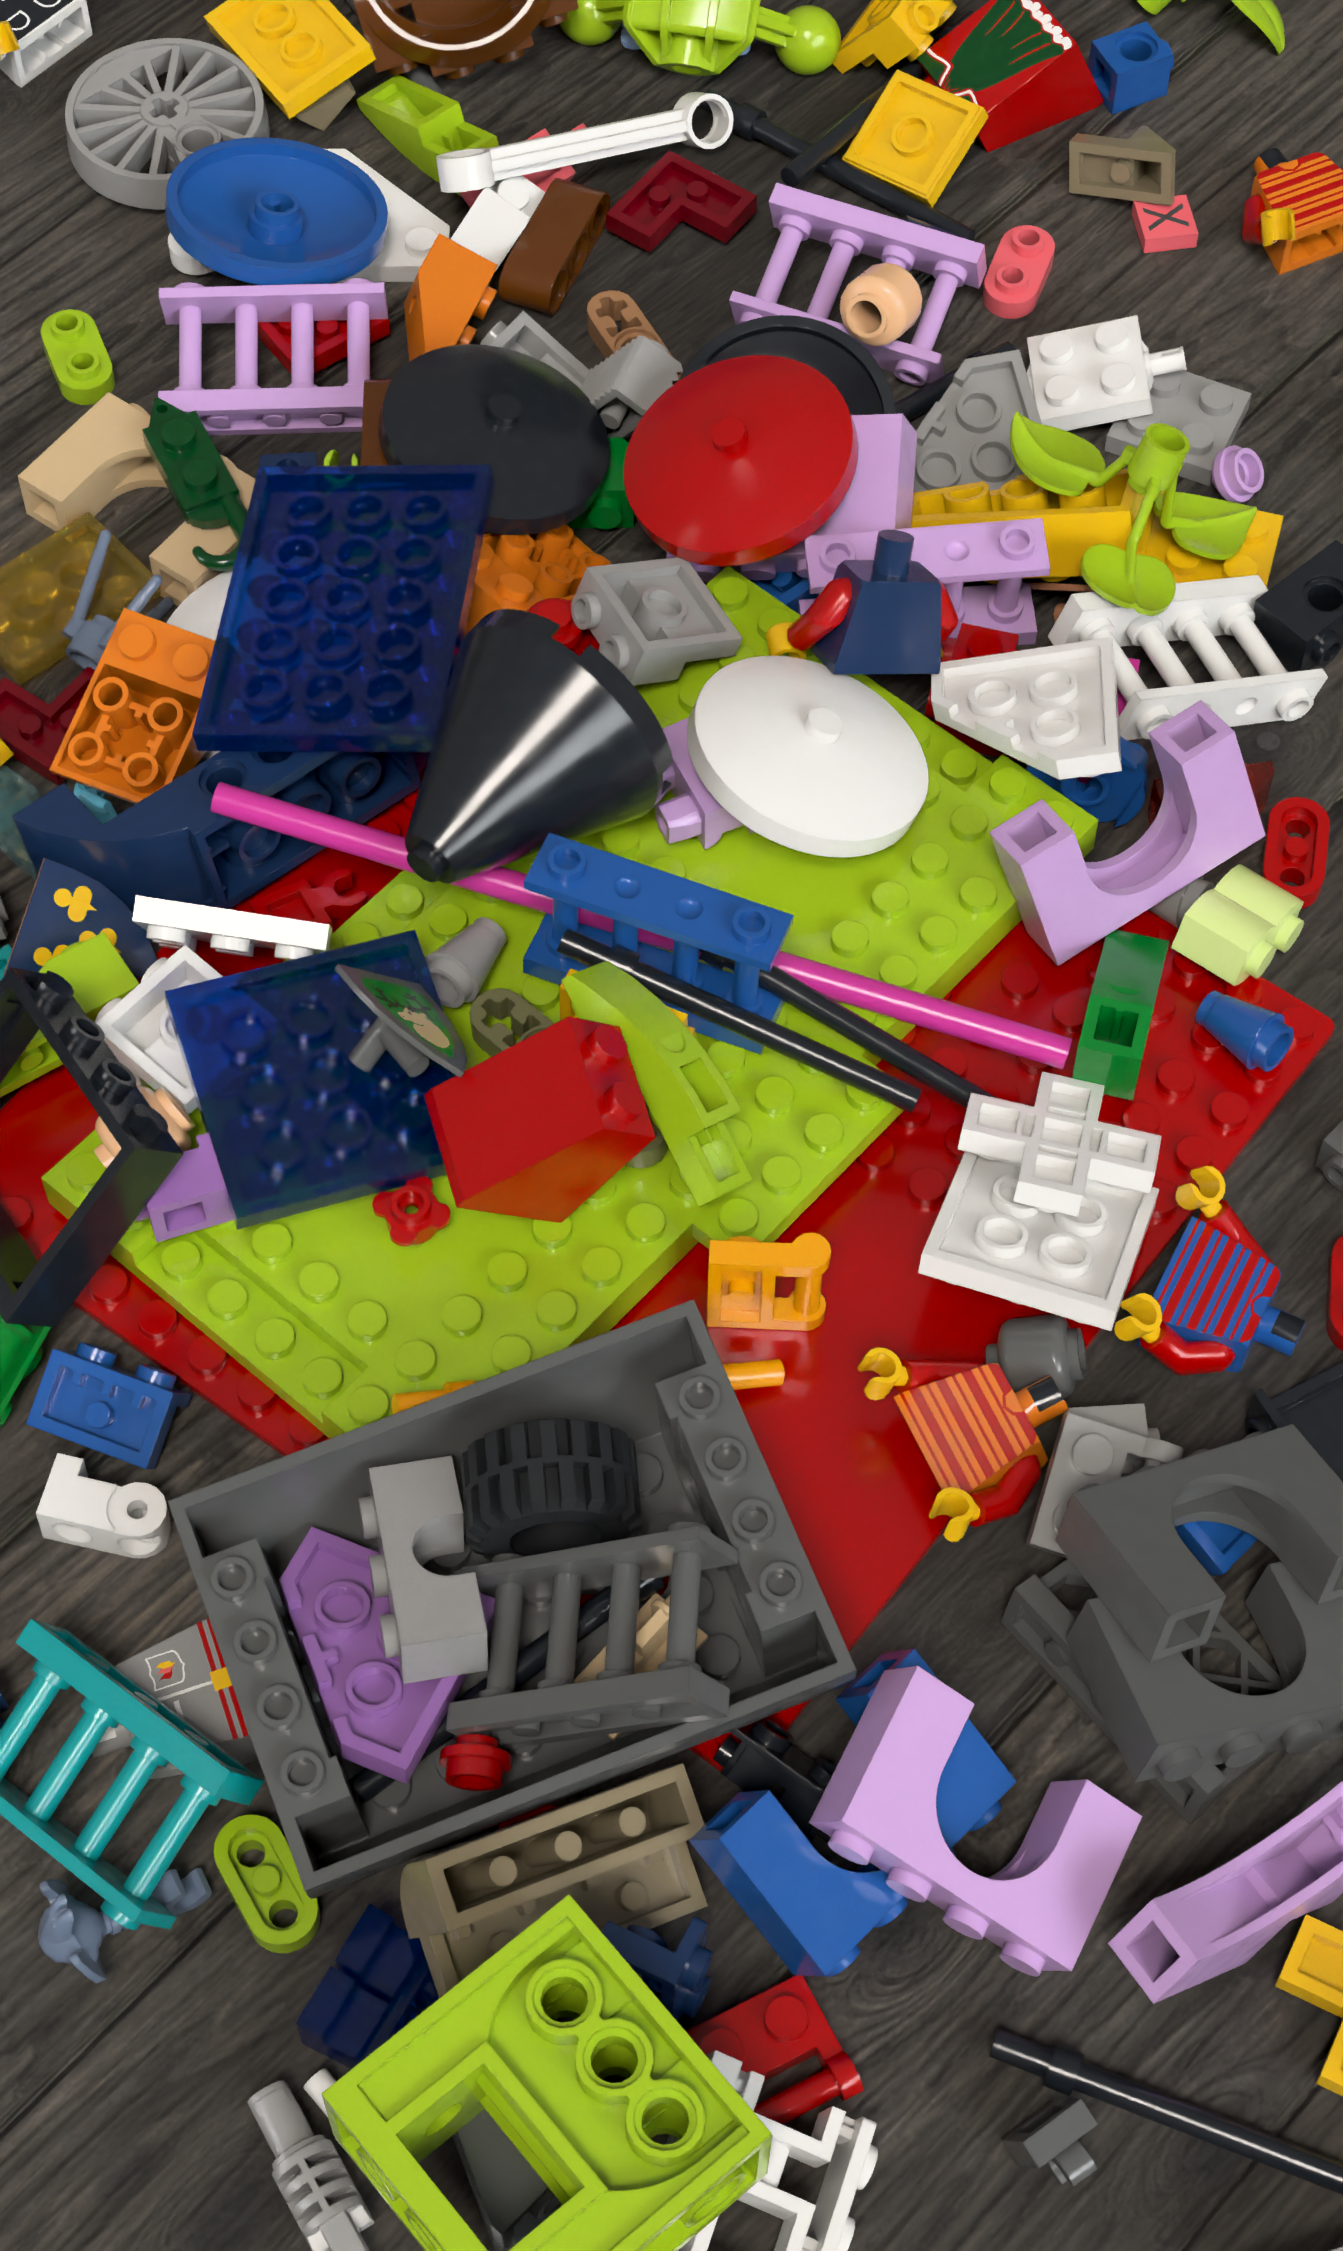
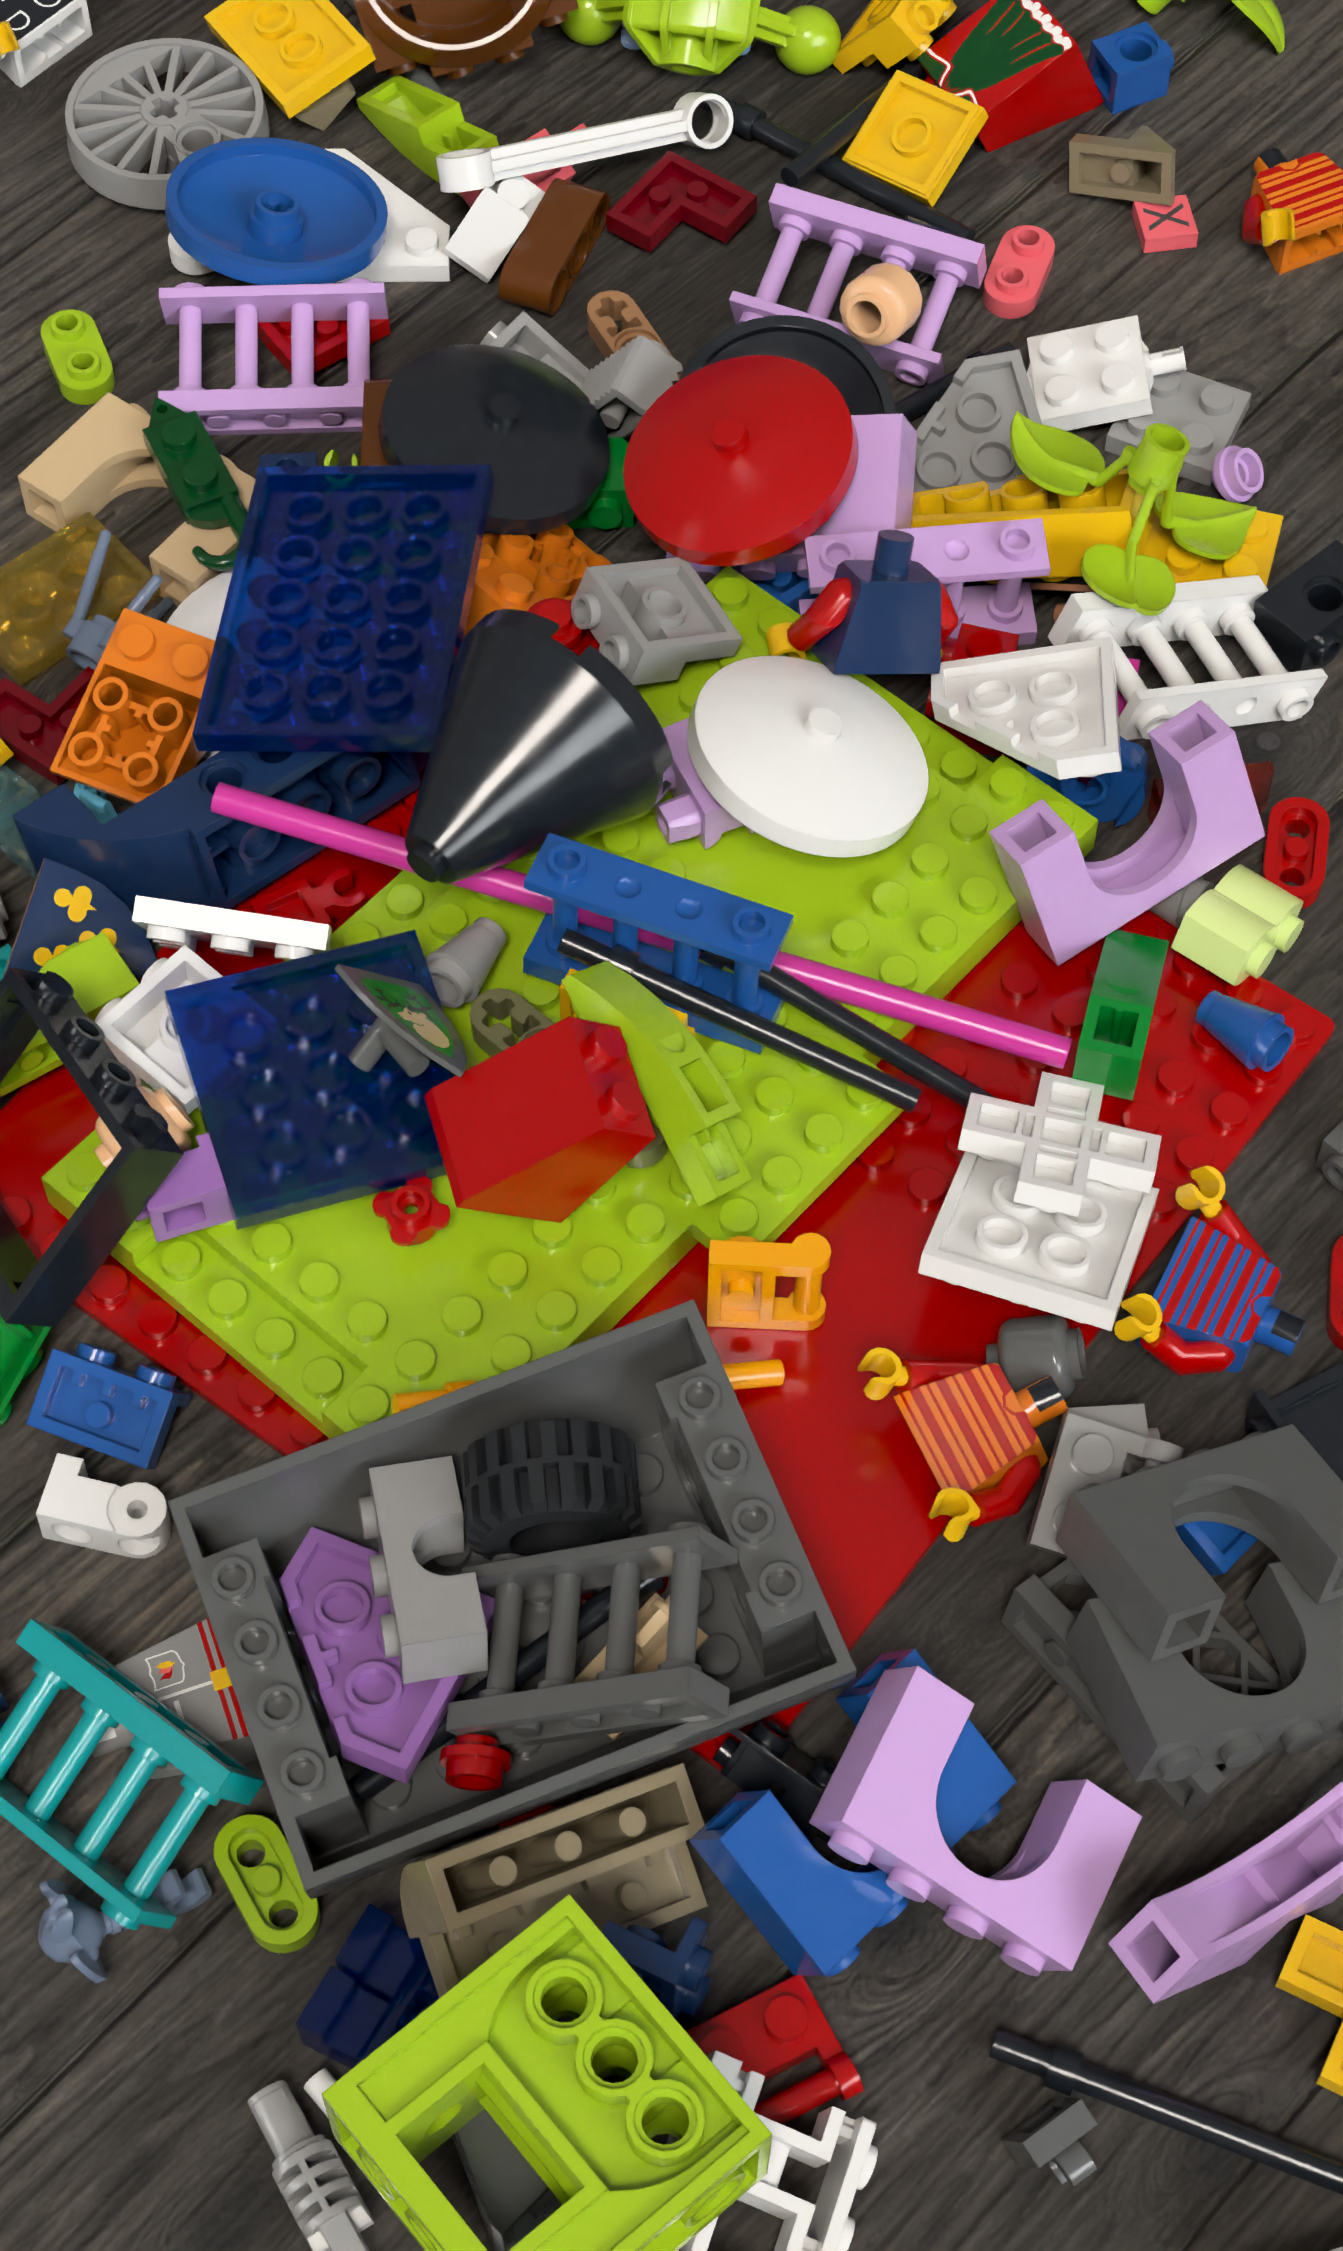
(446, 297): orange slope -> none

